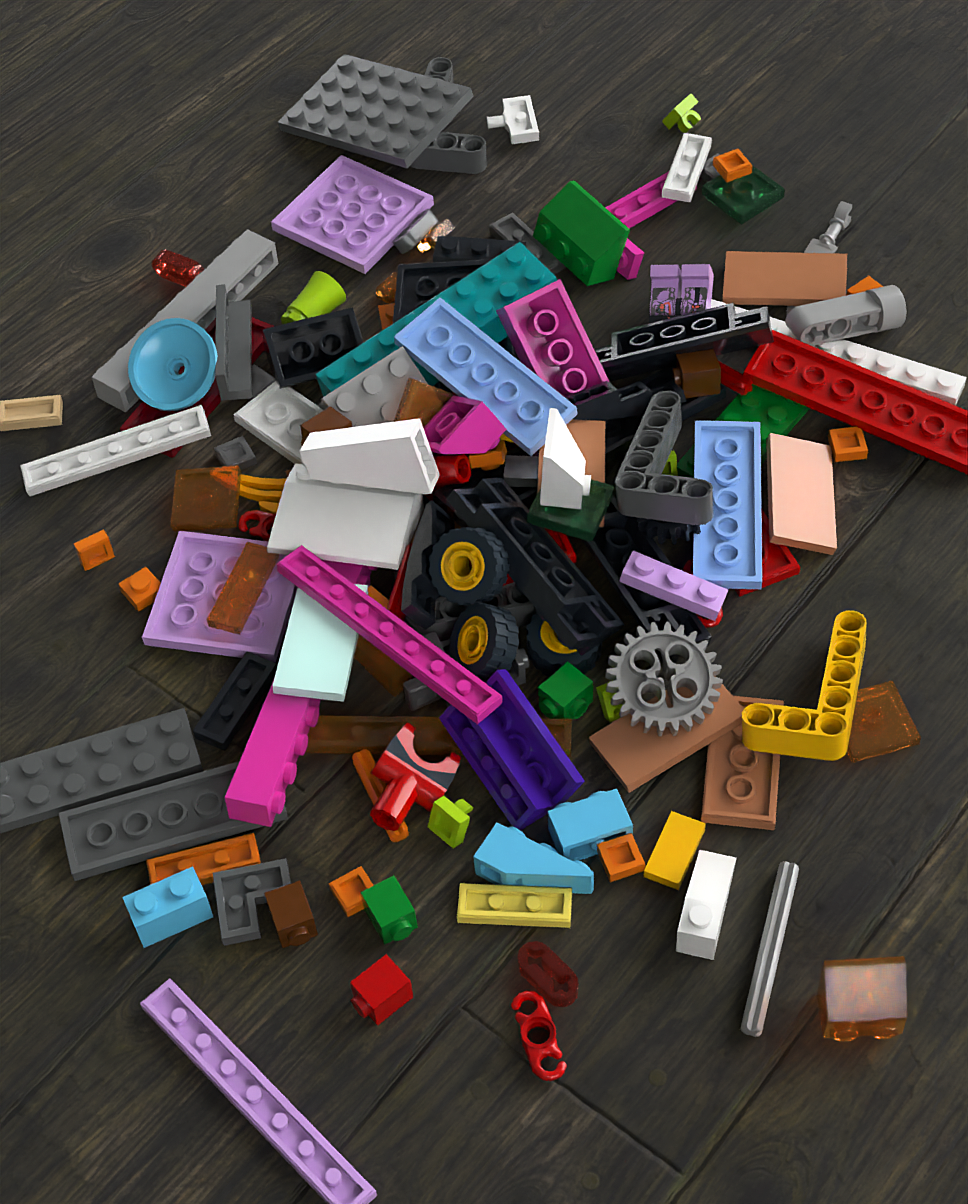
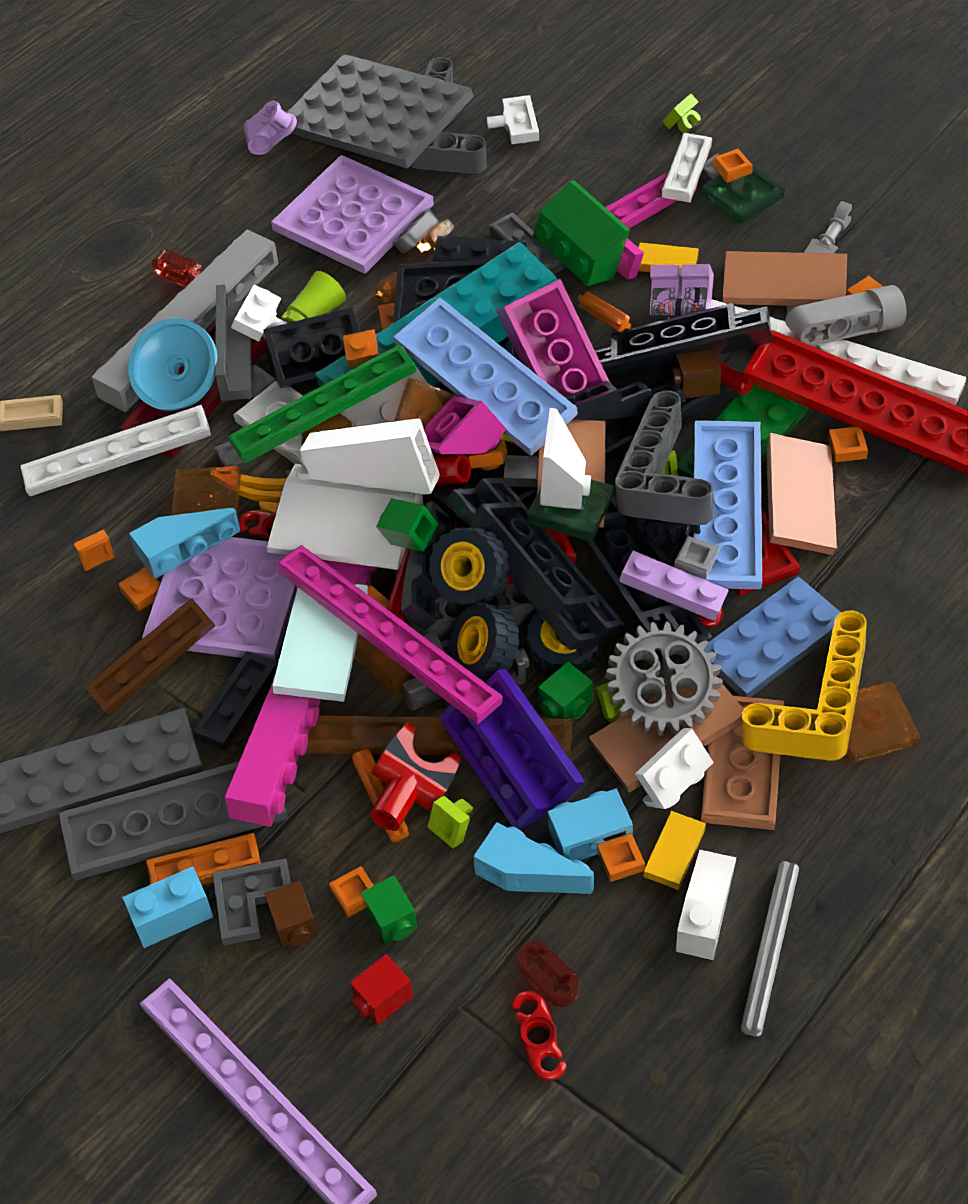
(150, 656): none -> reddish brown plate
(178, 538): none -> medium azure slope
(242, 589): clear orange tile -> none
(257, 313): none -> white plate
(267, 129): none -> lavender piece
(322, 404): none -> green tile
(360, 347): none -> orange plate
(407, 524): none -> green brick
(514, 905): light yellow tile -> none
(604, 312): none -> orange axle
(666, 255): none -> yellow tile
(674, 769): none -> white bracket
(696, 557): none -> light grey tile
(773, 637): none -> medium blue plate
(863, 998): slope -> none

